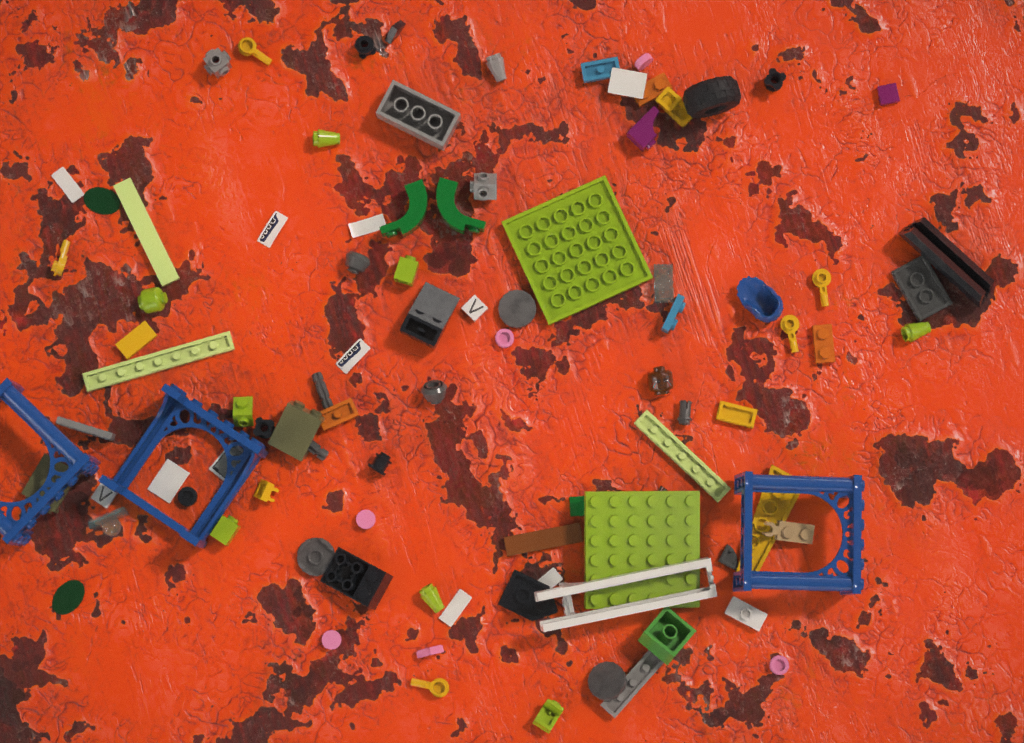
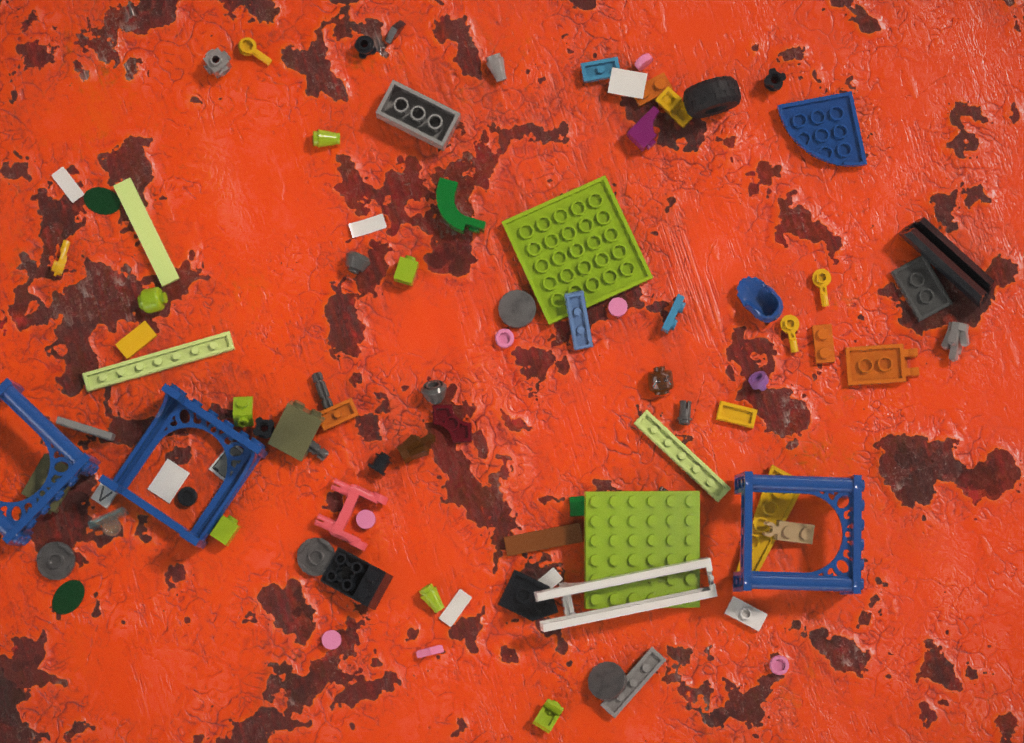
(56, 560): none -> flat silver tile
(264, 490): yellow tile -> none
(272, 229): white sticker -> none
(338, 526): none -> coral connector
(353, 355): white sticker -> none
(415, 215): green arch -> none
(415, 447): none -> reddish brown rock
(429, 315): slope -> none
(438, 687): yellow plate -> none
(459, 430): none -> dark red tile
(474, 308): white tile -> none
(484, 186): light grey brick -> none
(578, 320): none -> medium blue tile
(617, 307): none -> bright pink tile
(663, 283): clear light blue tile -> none
(666, 635): bright green brick -> none
(729, 558): dark grey tile -> none
(758, 380): none -> medium lavender tile
(826, 128): none -> blue plate
(879, 364): none -> orange tile
(888, 94): magenta tile -> none
(913, 331): lime cone -> none
(956, 338): none -> light grey rock

